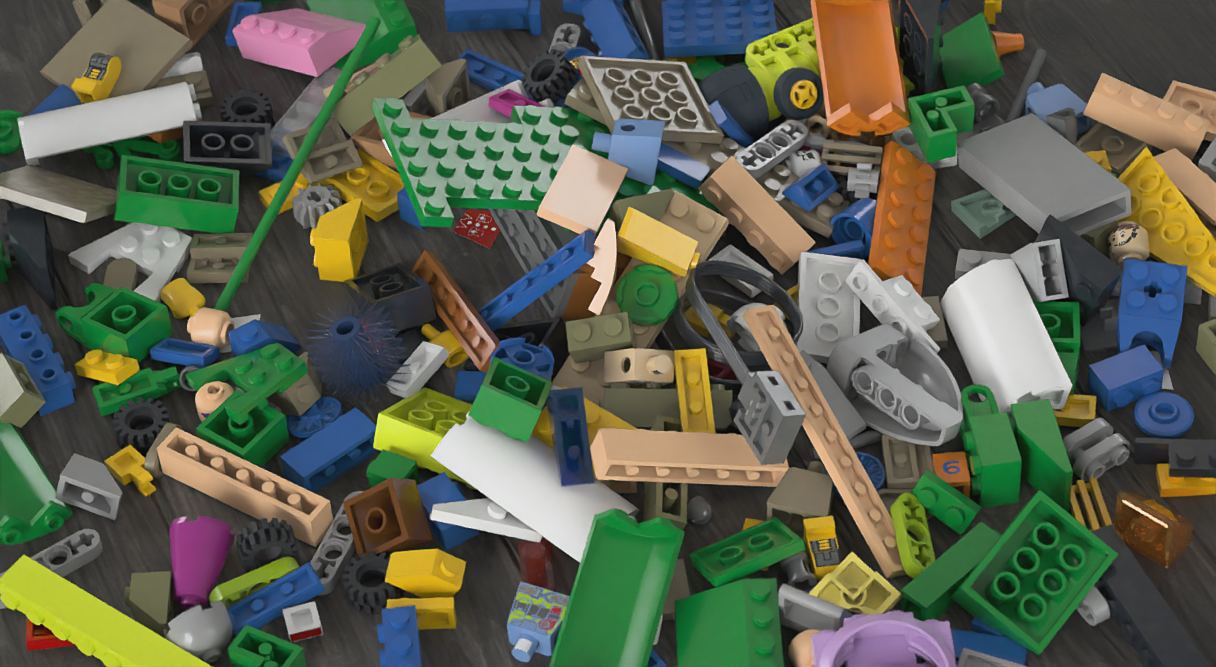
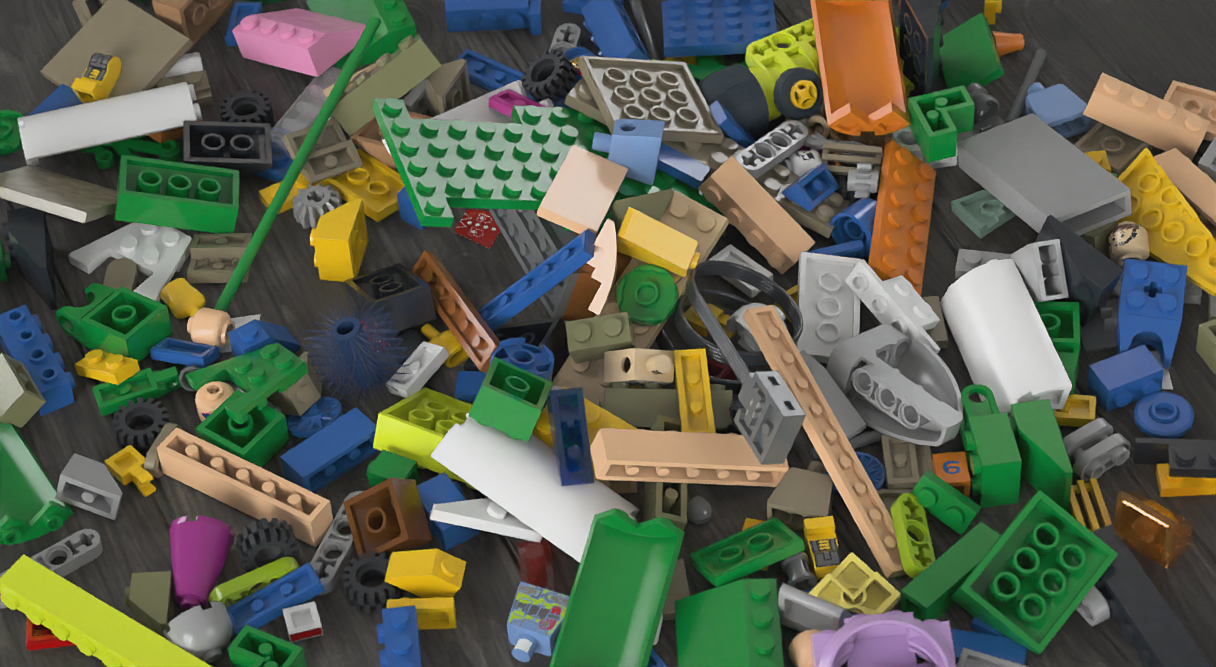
(1064, 123): dark grey brick -> none

